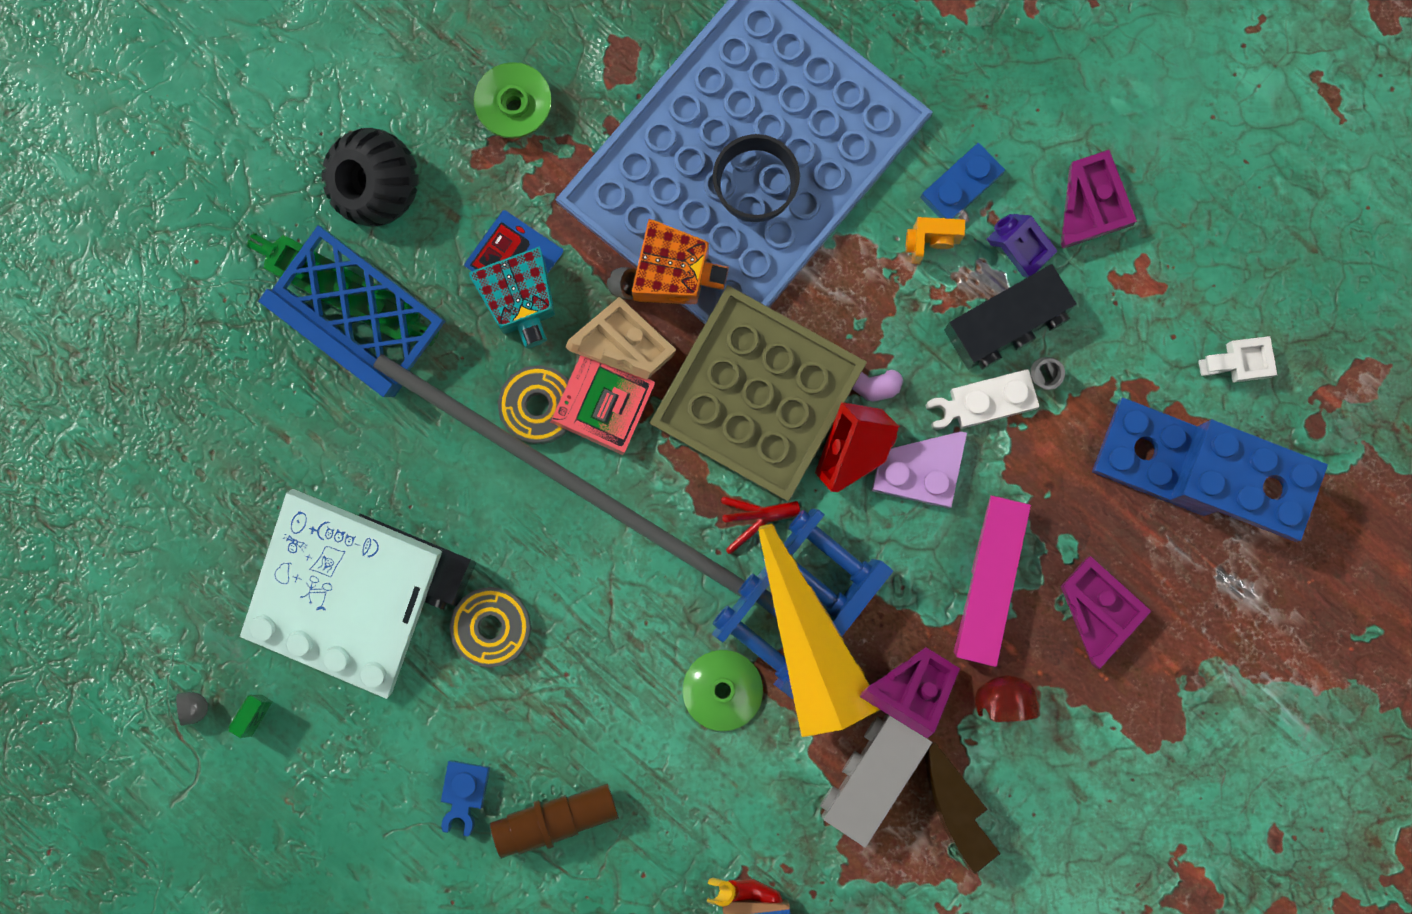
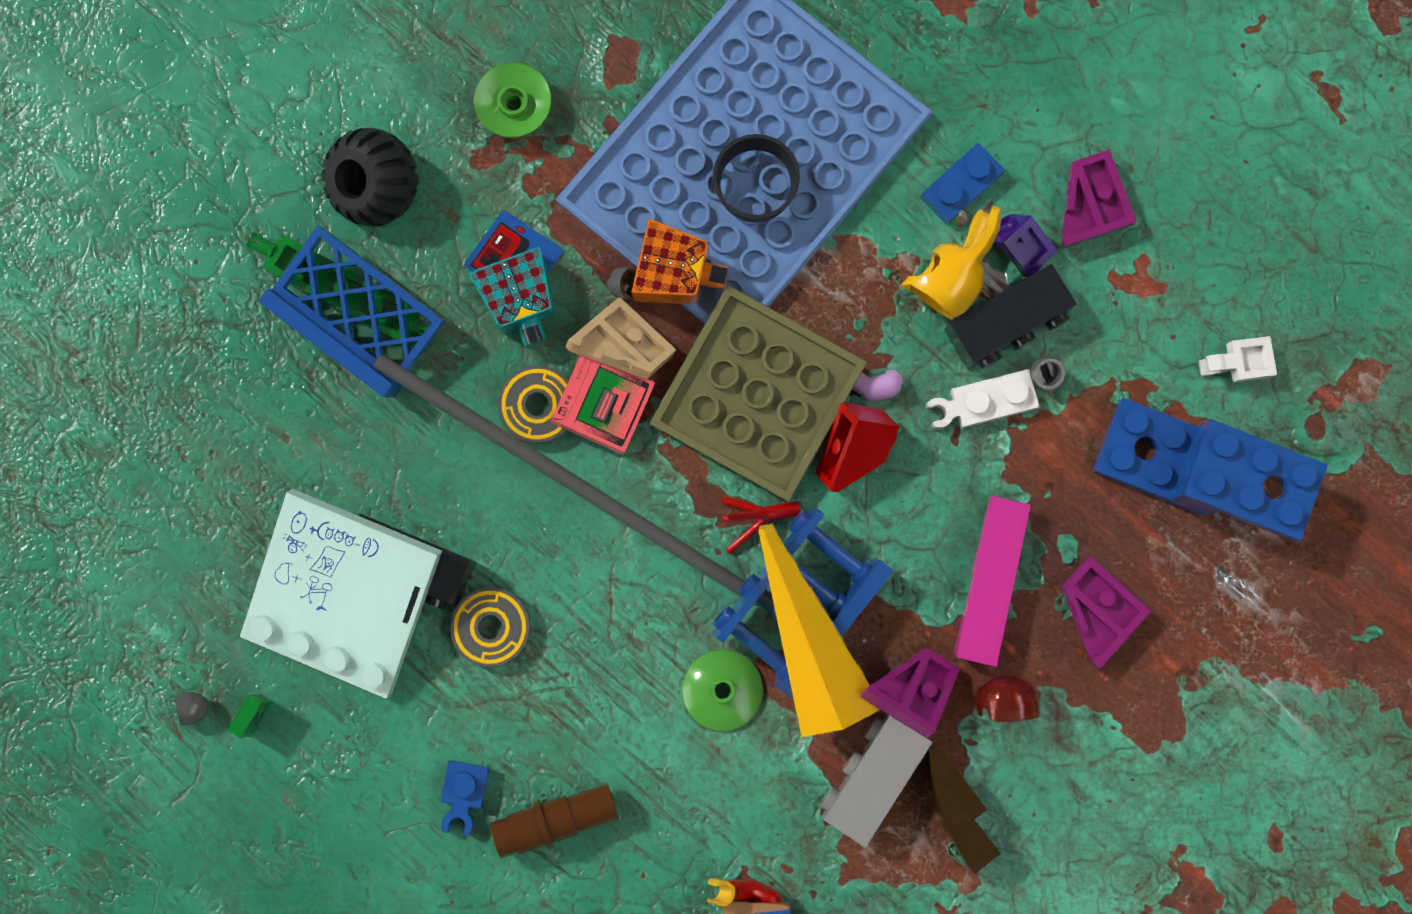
(923, 470): lavender wing -> none
(938, 232): light orange bracket -> none
(956, 271): none -> yellow piece

